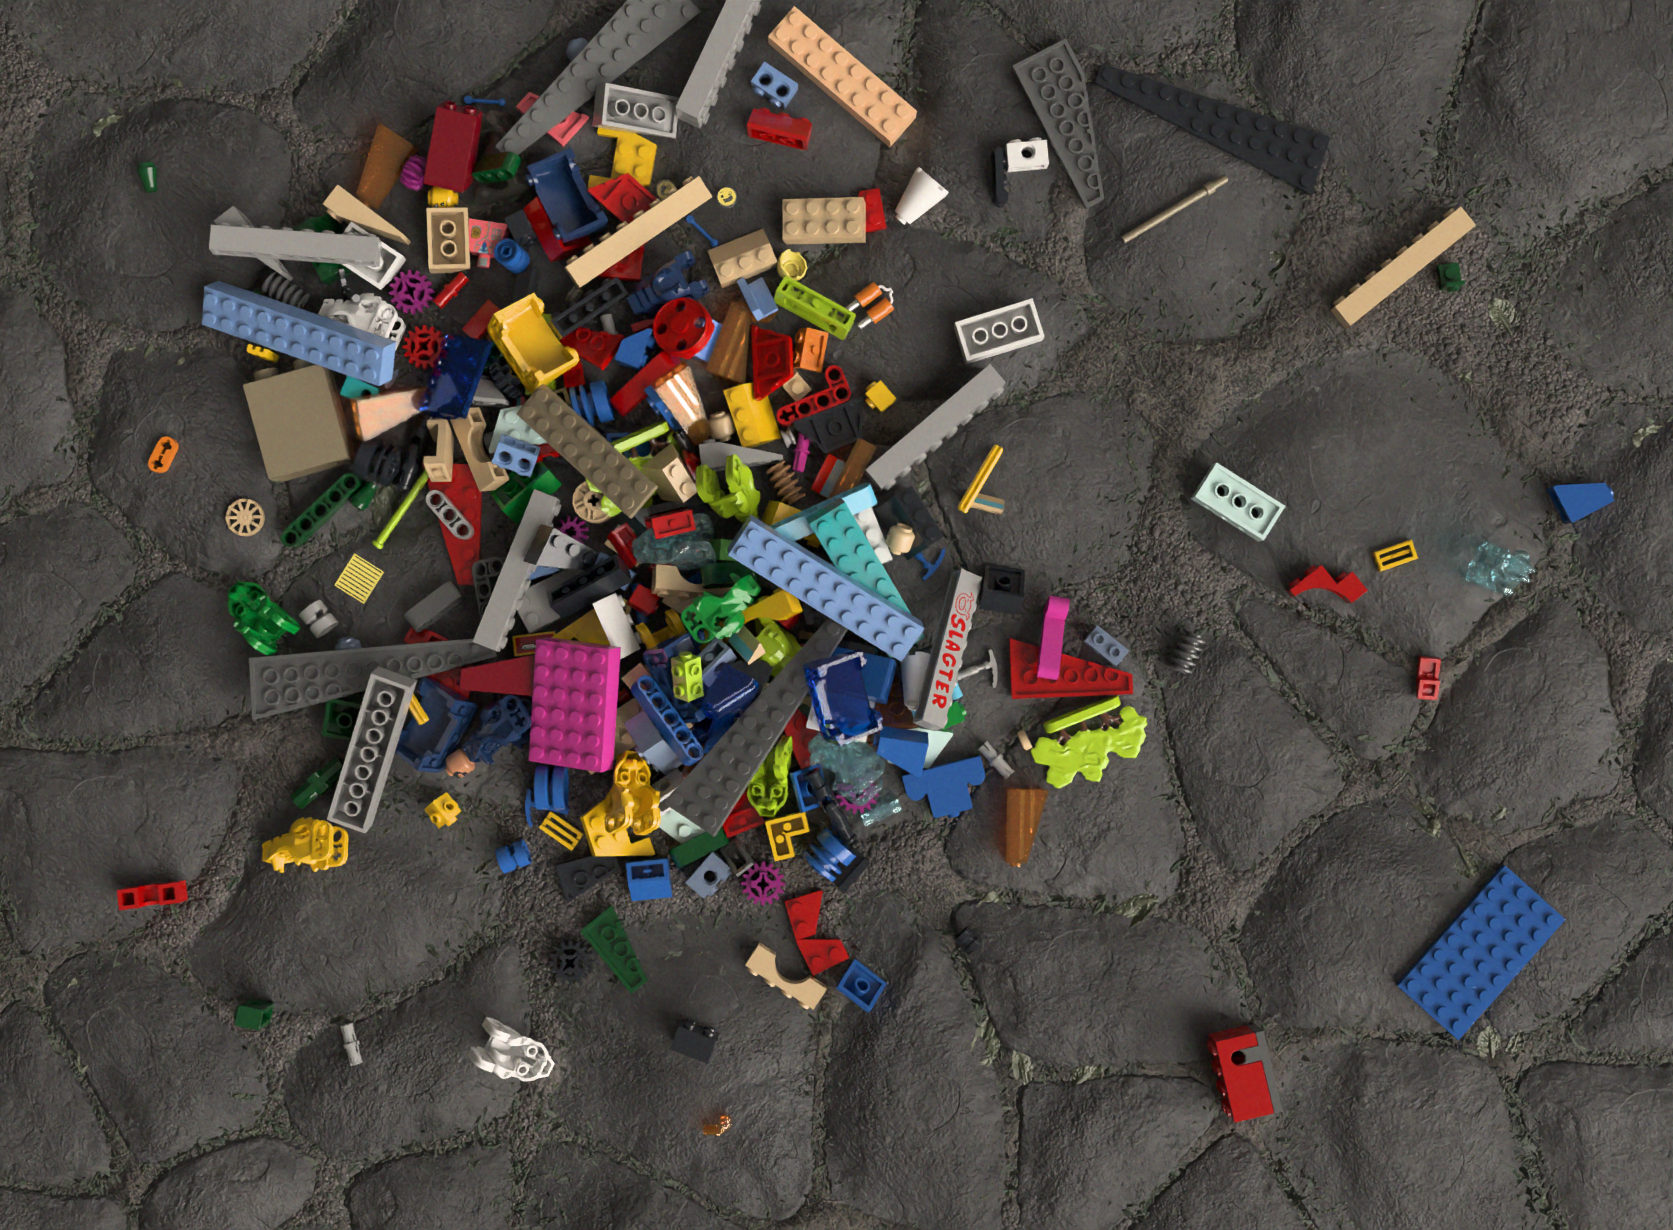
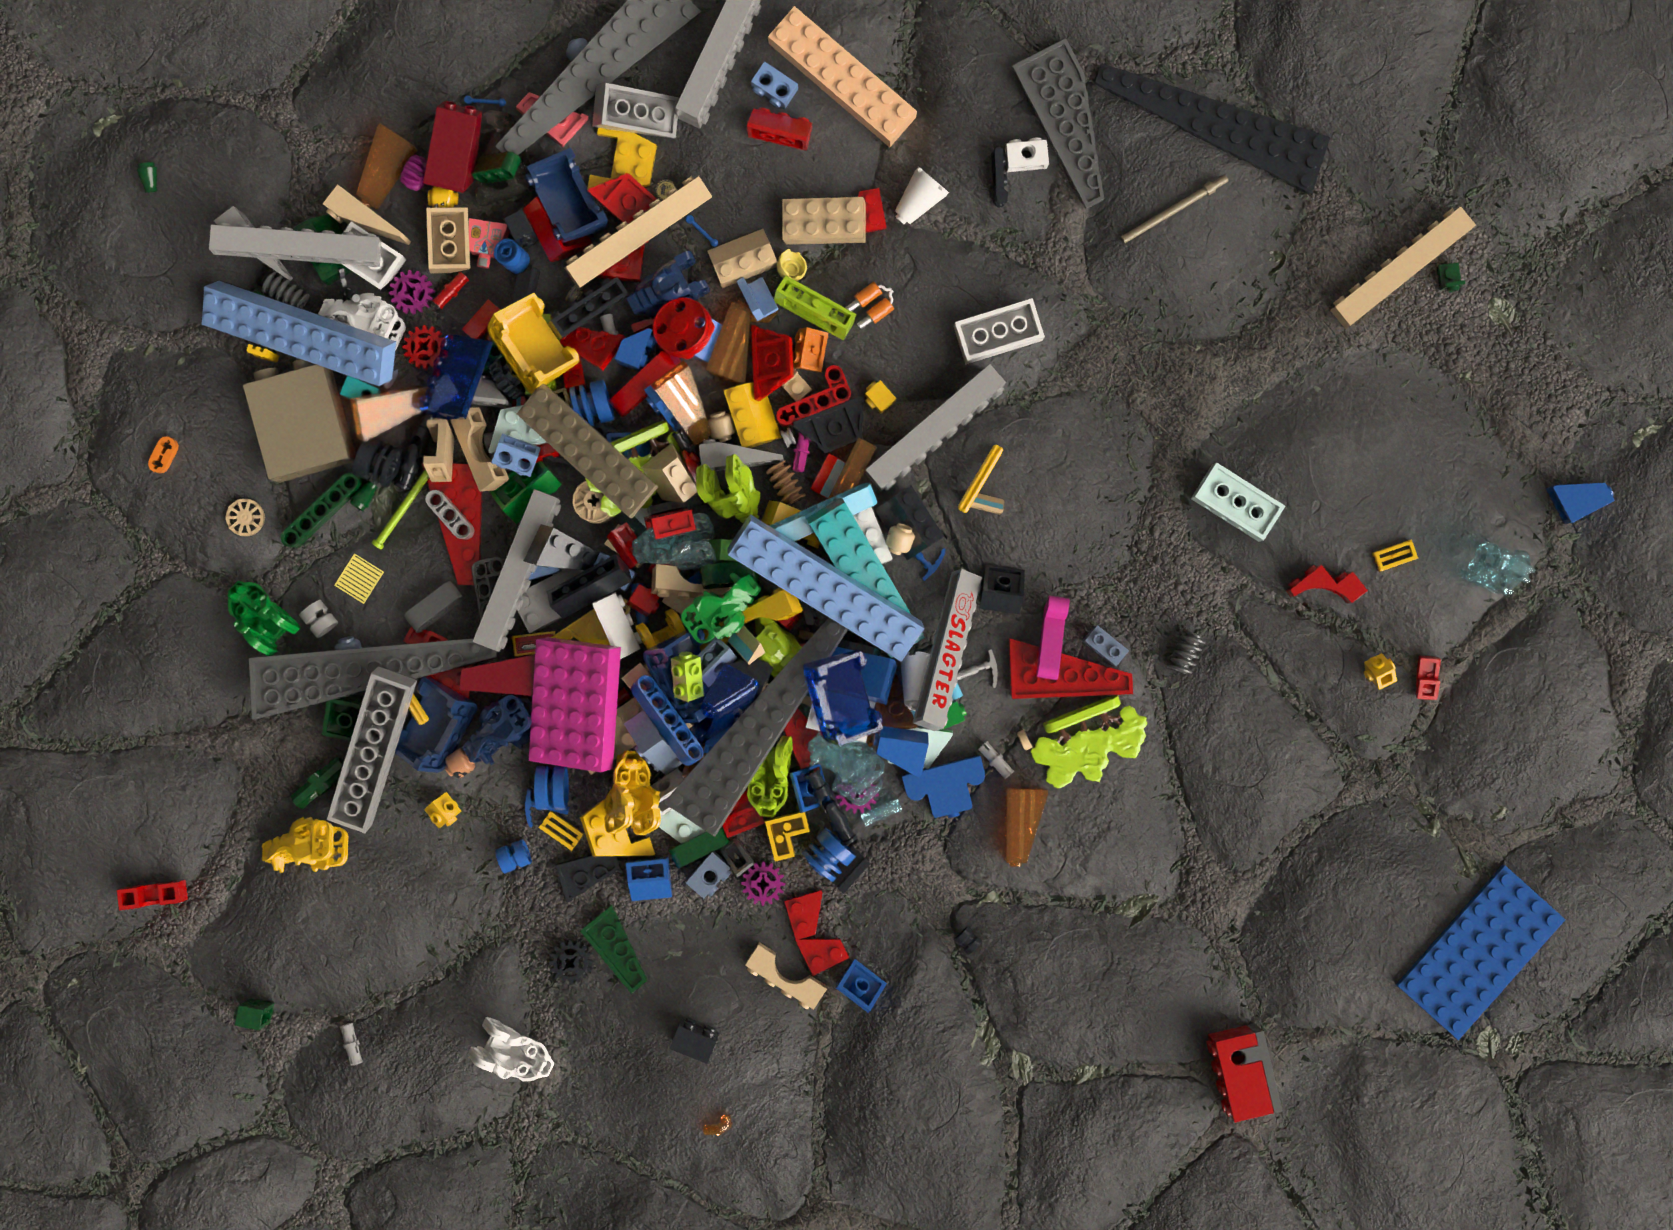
(578, 528): magenta gear -> none
(727, 197): tile -> none
(1380, 671): none -> yellow brick

